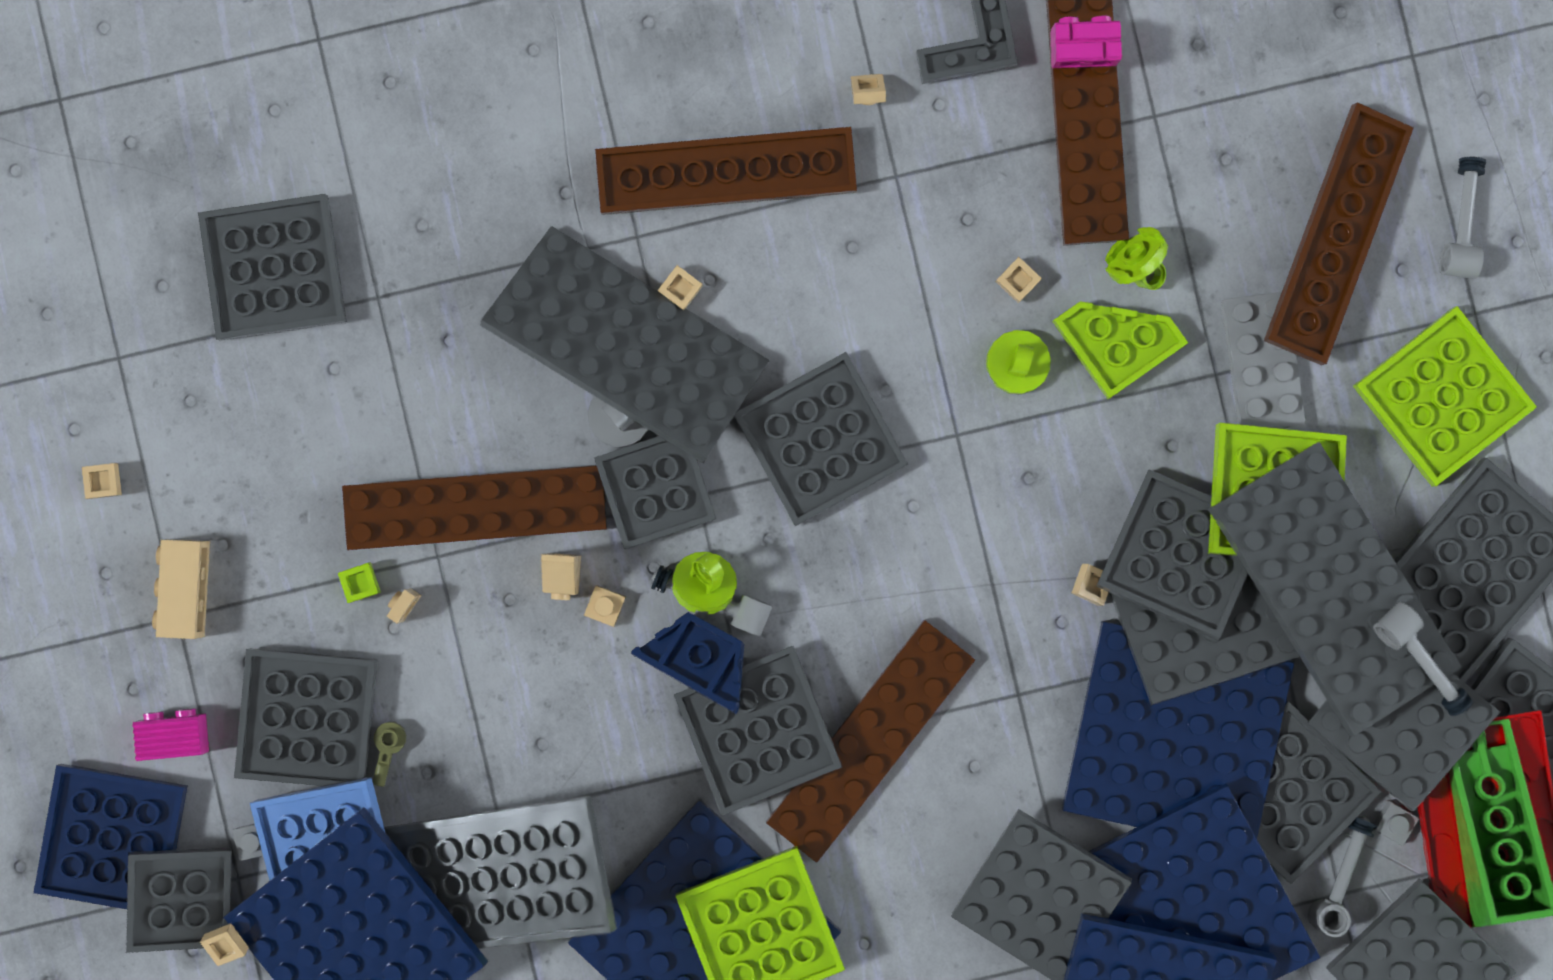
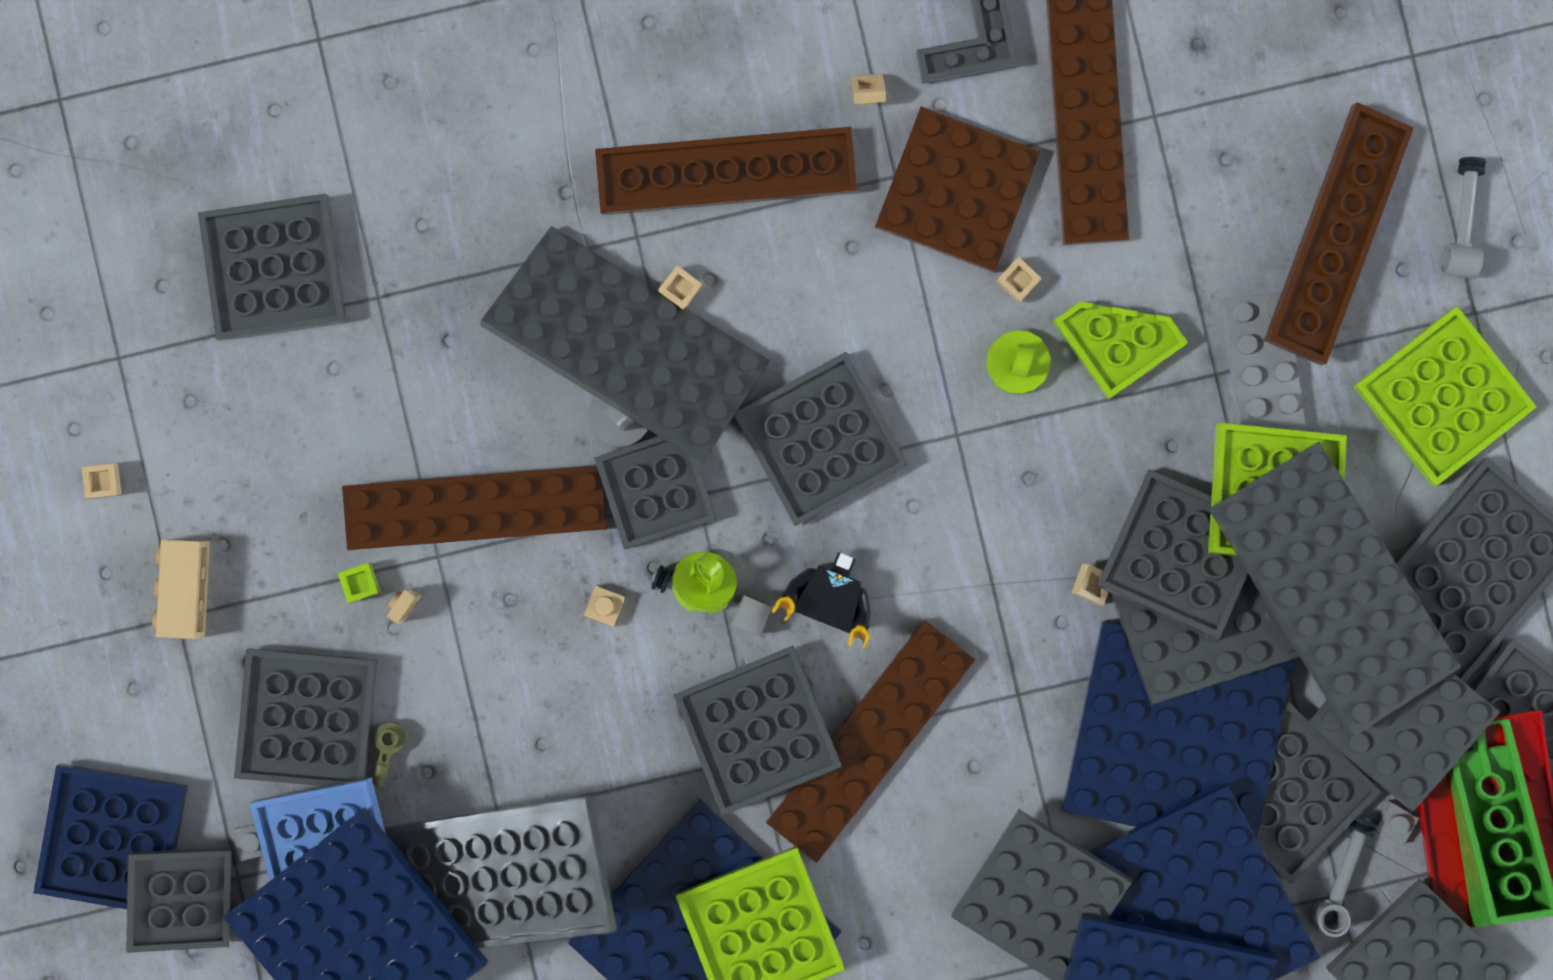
(170, 736): dark pink brick -> none
(224, 944): tan plate -> none
(560, 575): tan slope -> none
(698, 658): dark blue wing -> none
(830, 598): none -> black torso
(957, 189): none -> reddish brown plate
(1086, 43): dark pink brick -> none
(1137, 258): lime tile -> none
(1400, 628): light grey piece -> none

